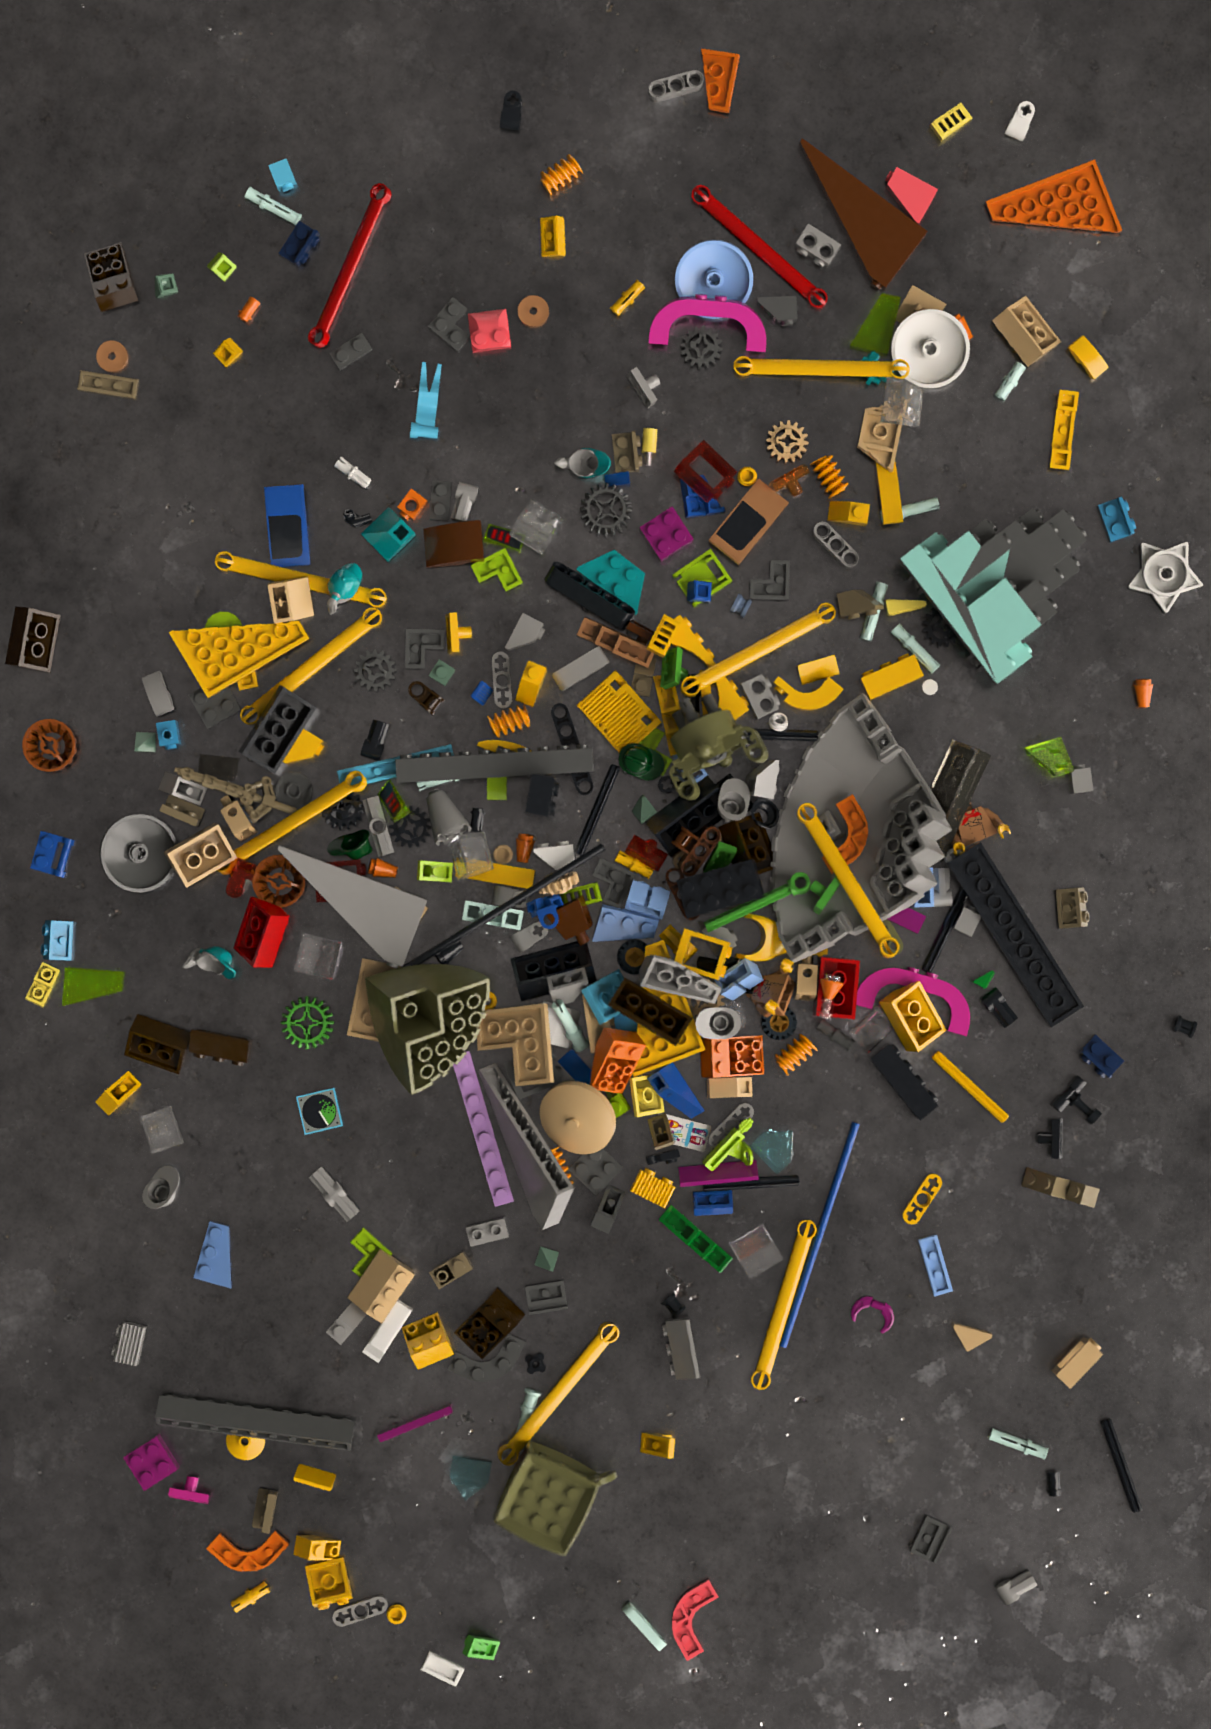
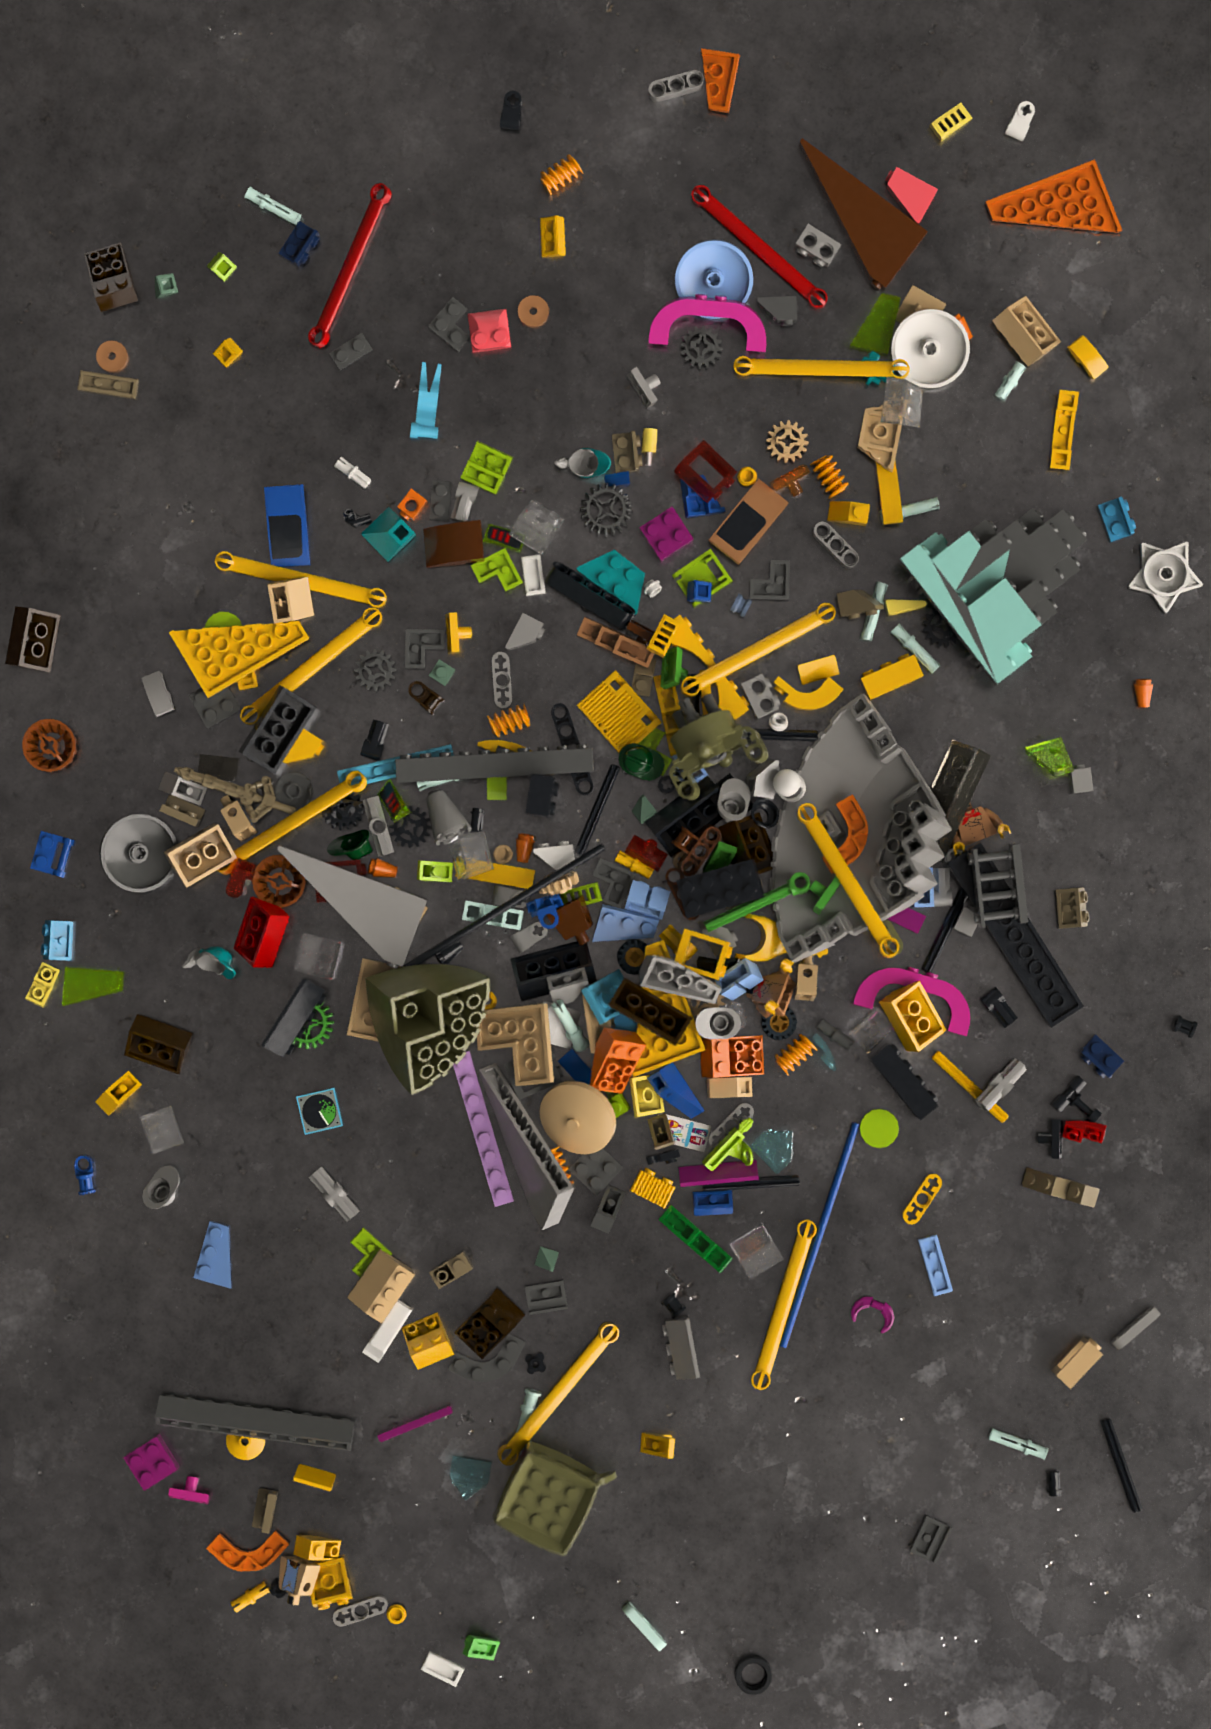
(84, 1175): none -> blue connector
(129, 1343): light grey brick -> none
(145, 742): sand green slope -> none
(168, 734): dark azure brick -> none
(220, 1046): dark brown slope -> none
(248, 309): orange pin -> none
(275, 1592): none -> black plate
(282, 175): medium azure brick -> none
(293, 1017): none -> black slope
(297, 1577): none -> tan torso
(343, 585): teal hair -> none
(346, 1323): light grey slope -> none
(481, 693): blue slope -> none
(486, 467): none -> lime slope
(487, 1231): light grey brick -> none
(531, 683): yellow slope -> none
(533, 575): none -> white tile
(580, 668): light grey beam -> none
(617, 308): yellow pin -> none
(652, 588): none -> white plate
(684, 1613): coral plate -> none
(751, 1689): none -> black tyre
(787, 783): none -> white helmet
(827, 1056): none -> clear light blue slope
(830, 988): piece -> none
(845, 1000): red slope -> none
(879, 1128): none -> lime tile
(930, 687): white sticker -> none
(970, 1336): tan slope -> none
(984, 980): green slope -> none
(1000, 1084): none -> light grey piece
(1012, 1588): light grey piece -> none
(1014, 873): none -> dark grey fence
(1084, 1129): none -> red slope
(1135, 1328): none -> light grey beam

